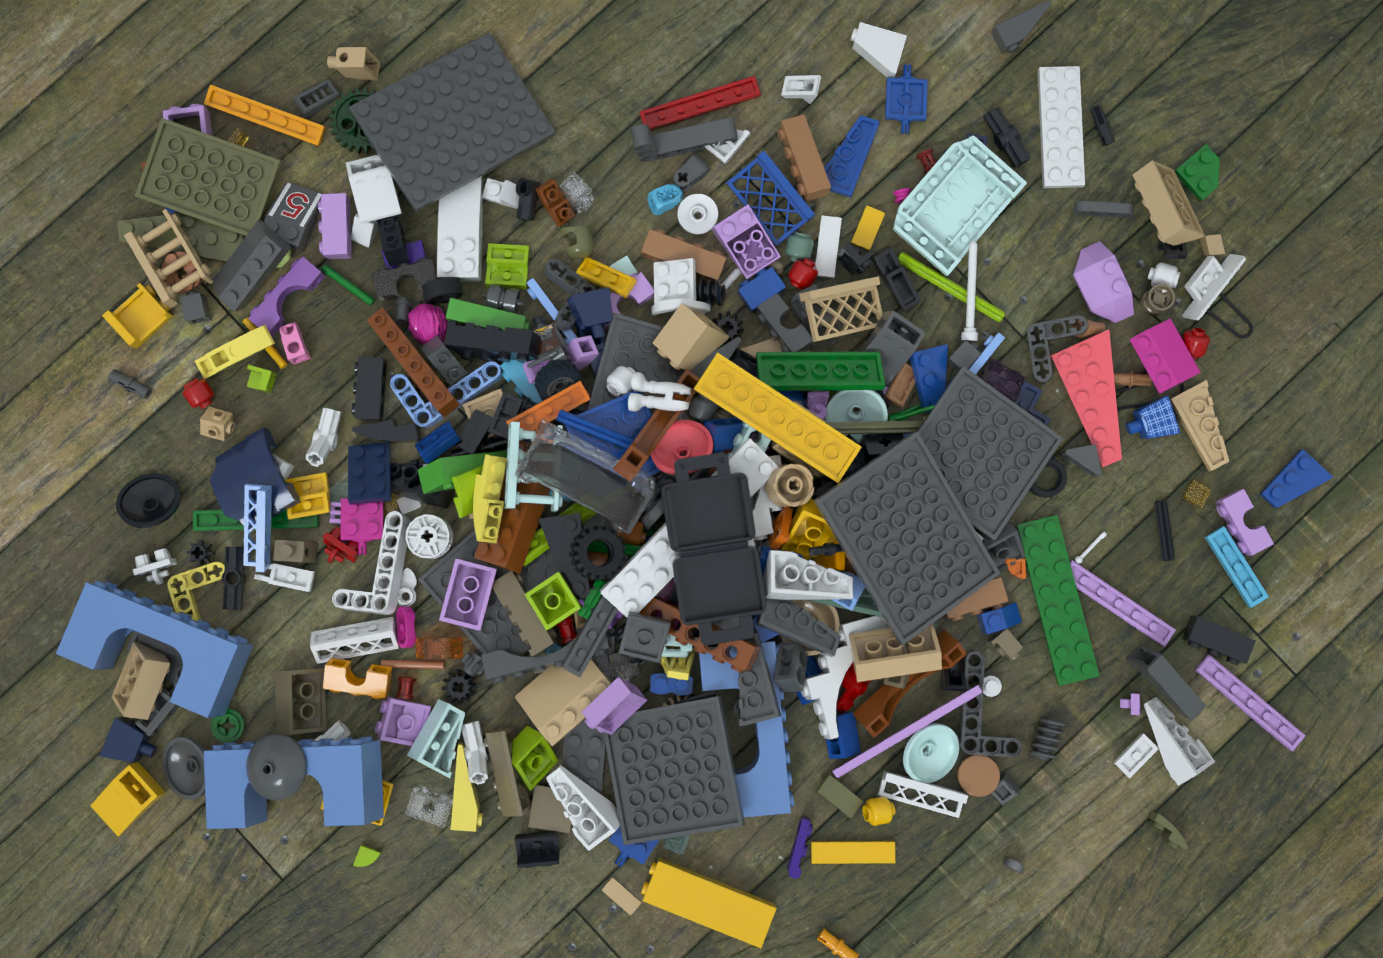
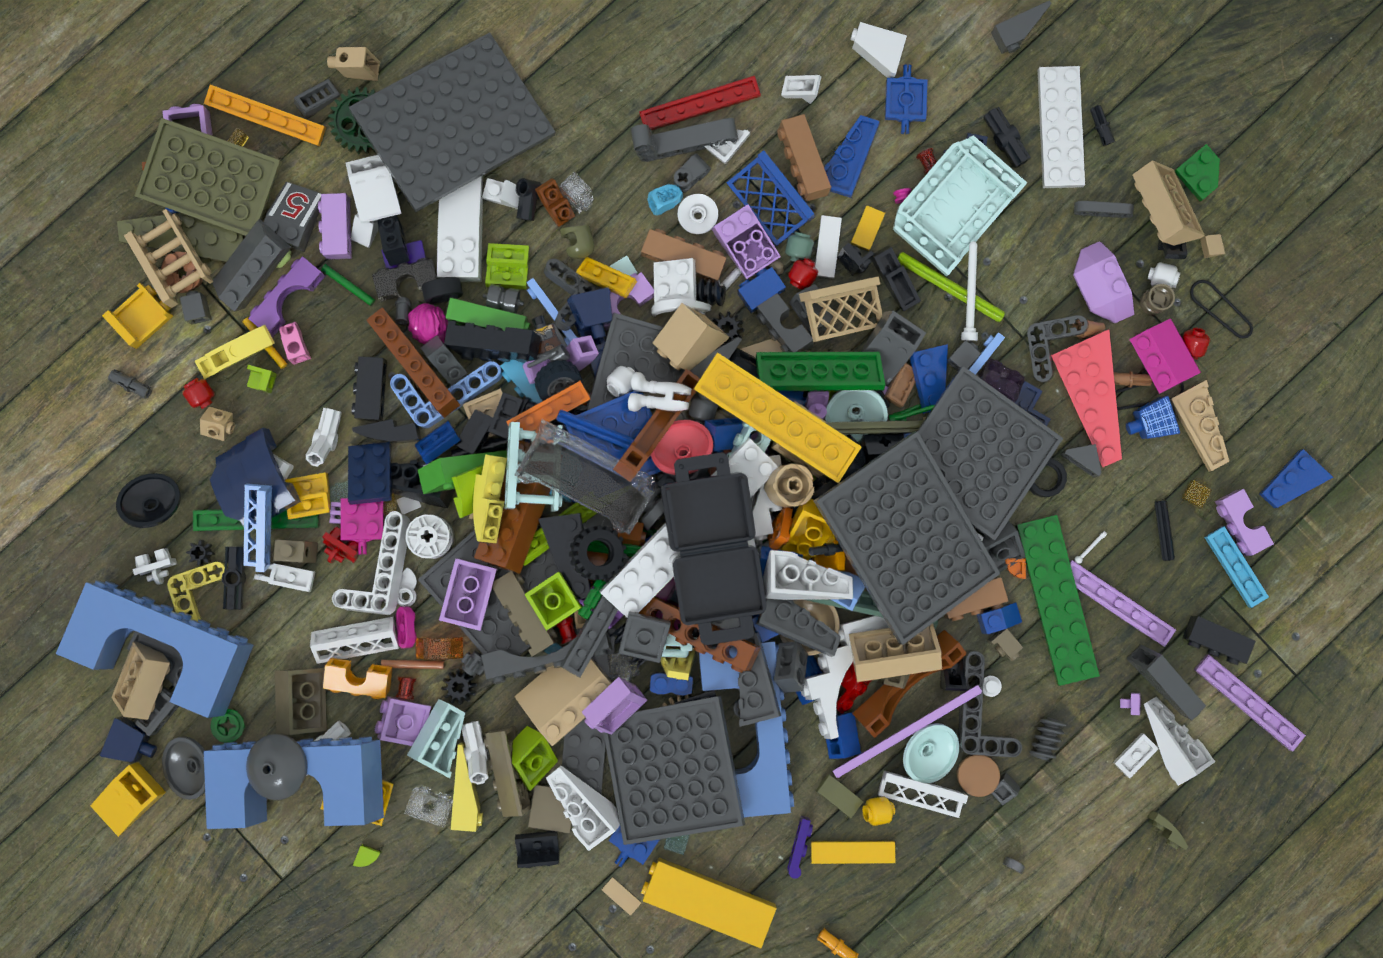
(1209, 282): white bracket -> none

